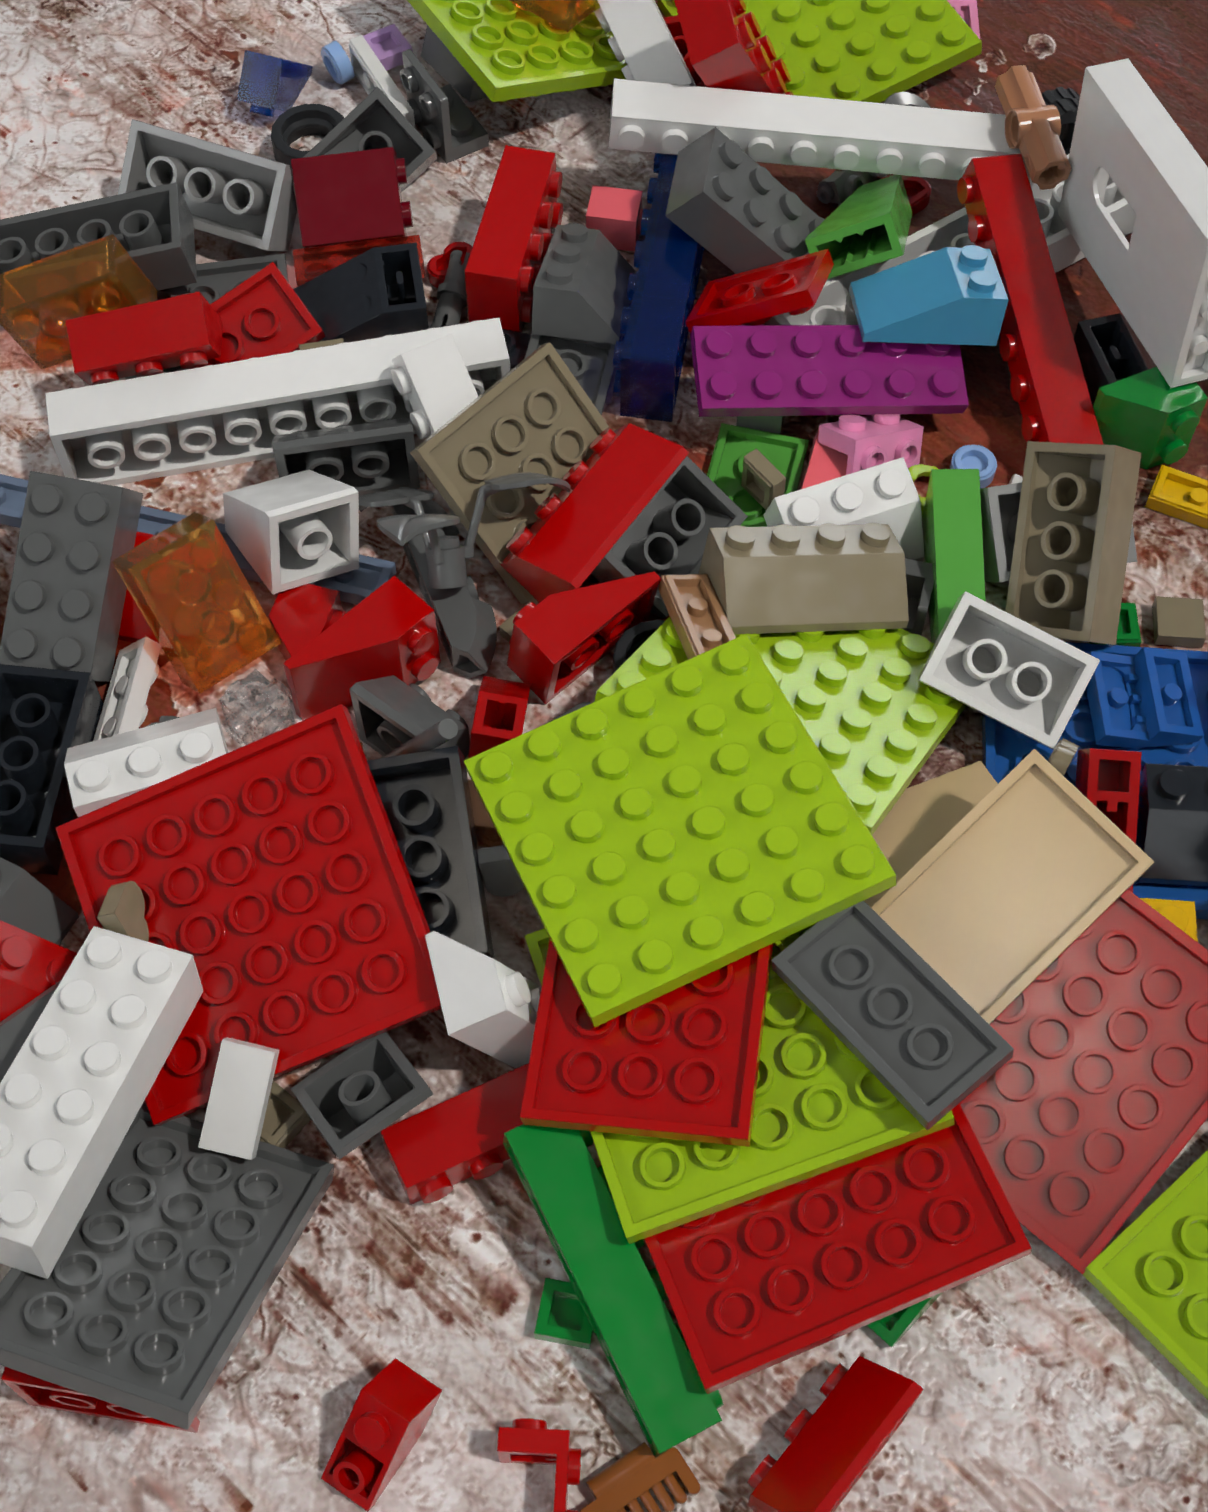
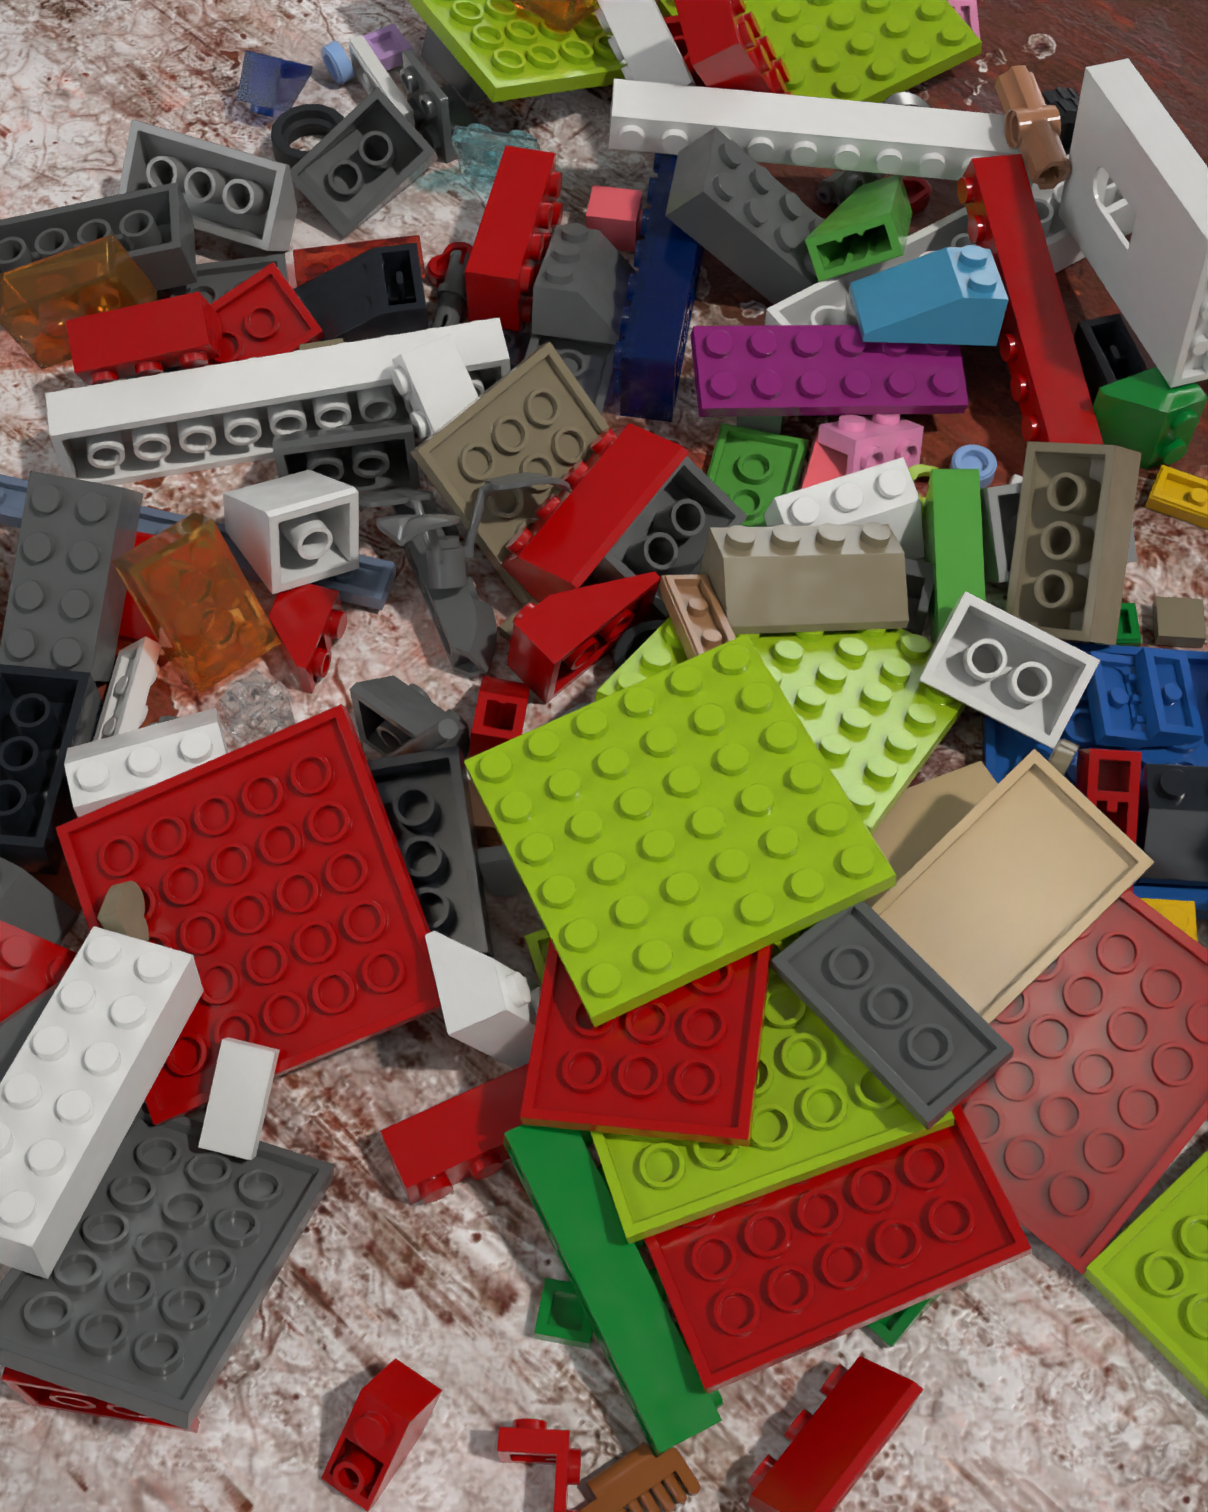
(283, 1118): dark tan tile -> none
(351, 197): dark red brick -> none
(360, 1093): dark grey slope -> none
(376, 639): red slope -> none
(482, 149): none -> clear light blue plate
(762, 478): dark tan tile -> none
(763, 292): red plate -> none

